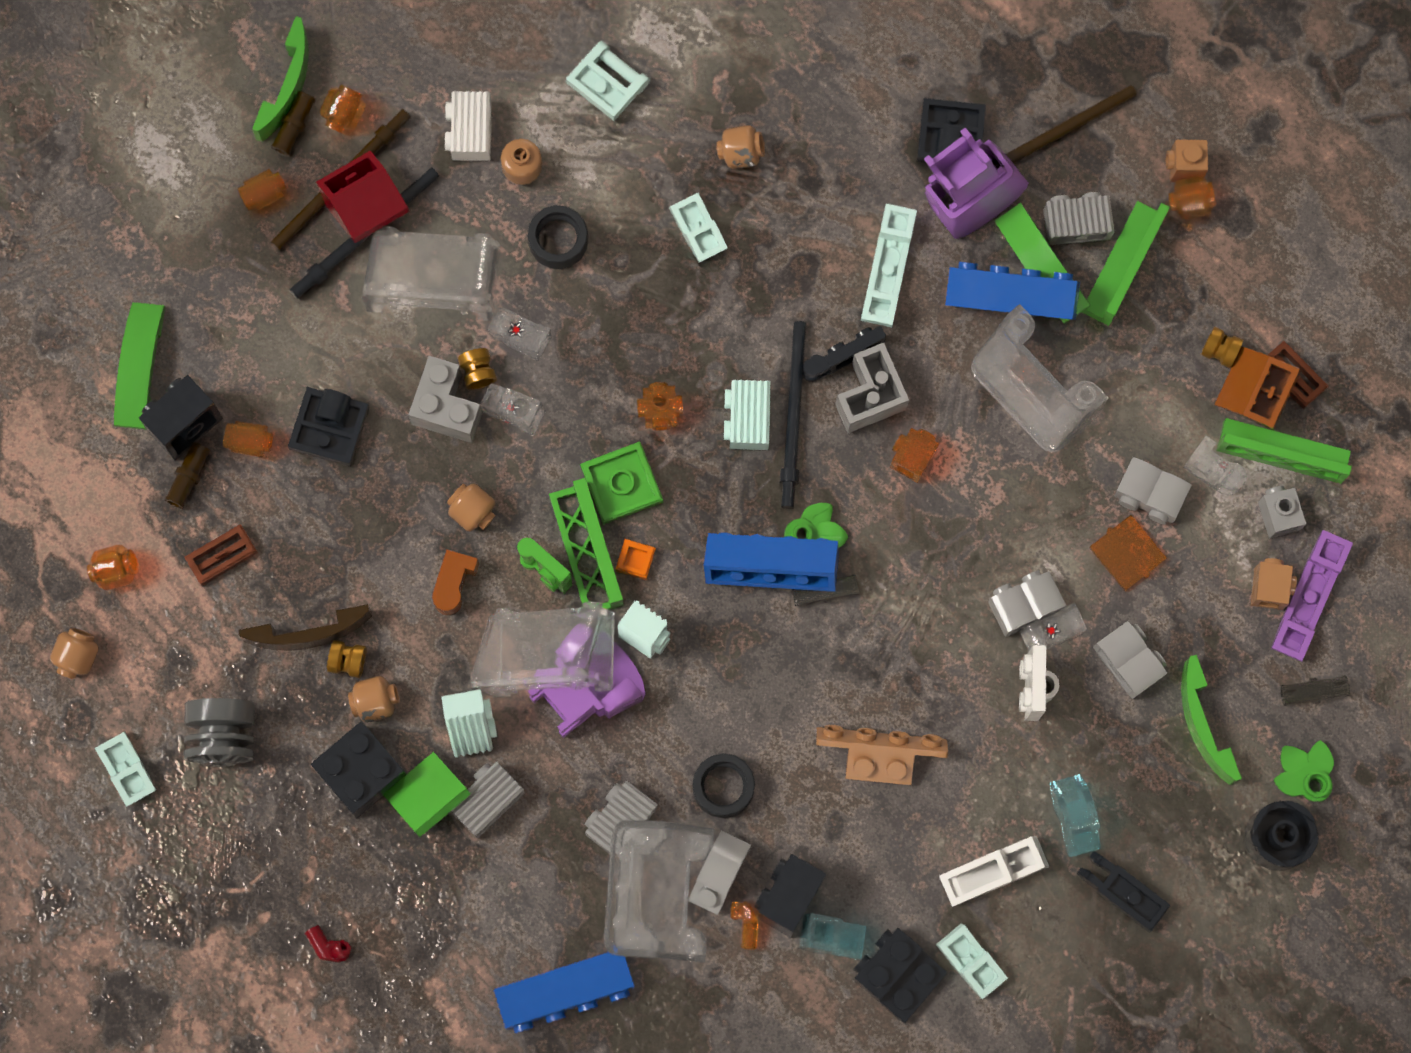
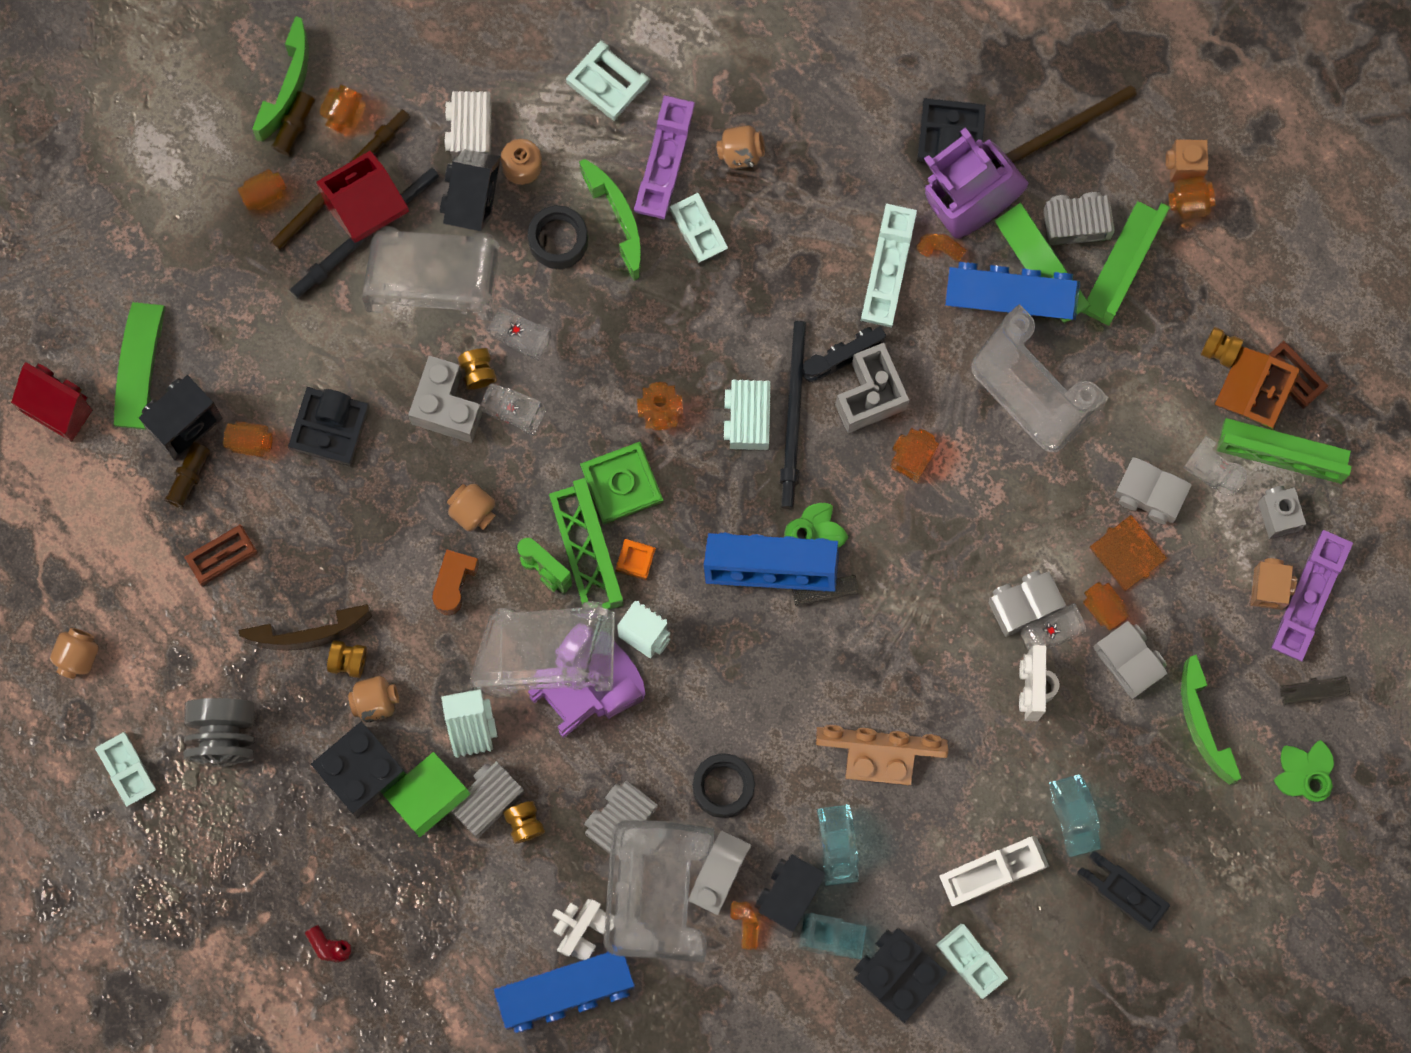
(50, 402): none -> dark red slope
(113, 567): clear orange head -> none
(471, 189): none -> black brick
(523, 822): none -> pearl gold wheel
(573, 943): none -> white hips
(600, 184): none -> bright green slope
(665, 157): none -> medium lavender slope
(838, 844): none -> clear light blue brick
(940, 242): none -> clear orange arm
(1105, 605): none -> clear orange brick
(1299, 833): black brick -> none

